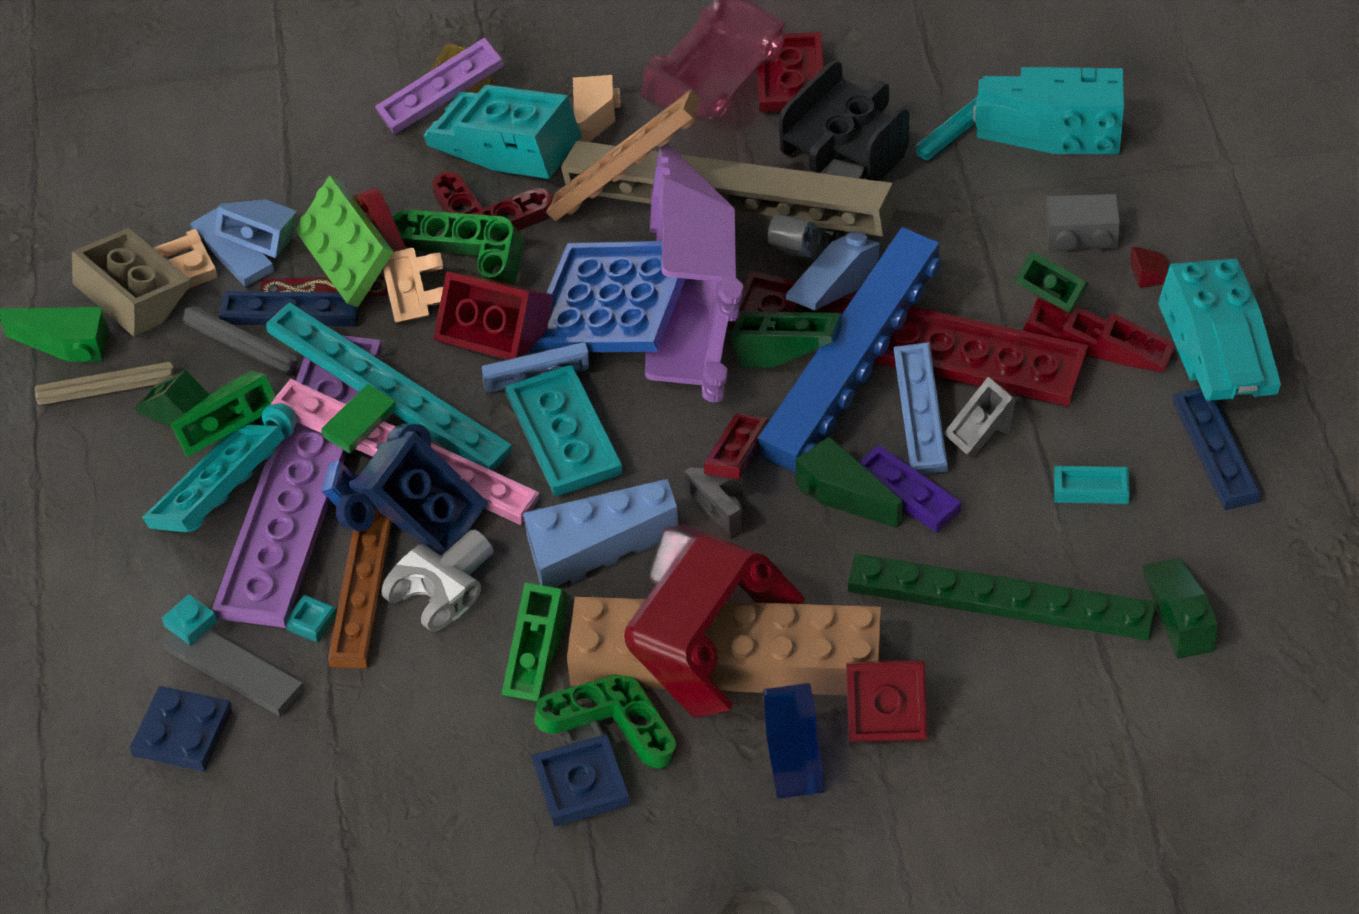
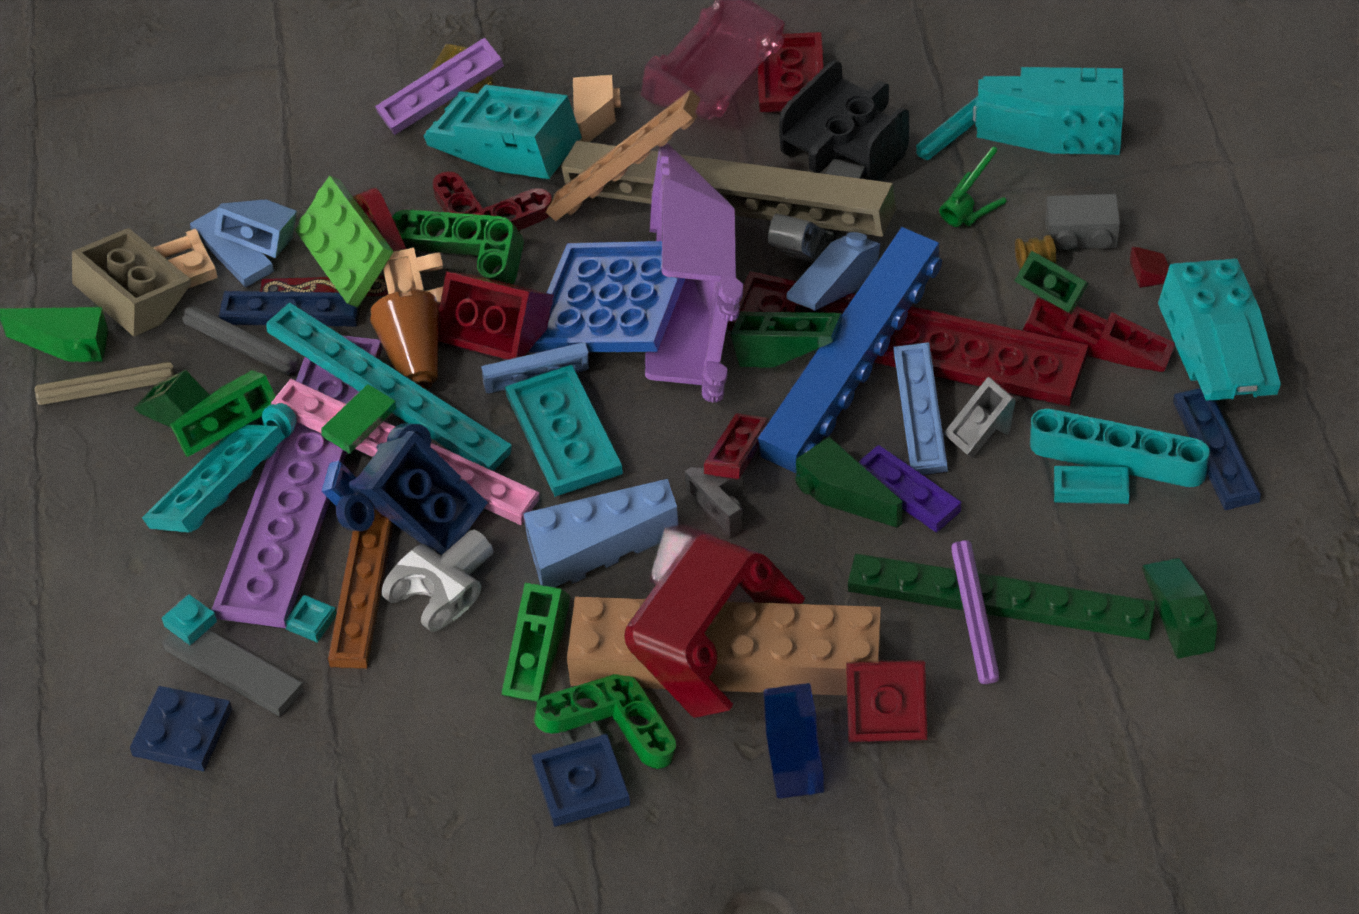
(409, 334): none -> dark orange cone
(960, 204): none -> green plant
(975, 612): none -> medium lavender axle
(1042, 247): none -> pearl gold bush
(1113, 444): none -> teal beam

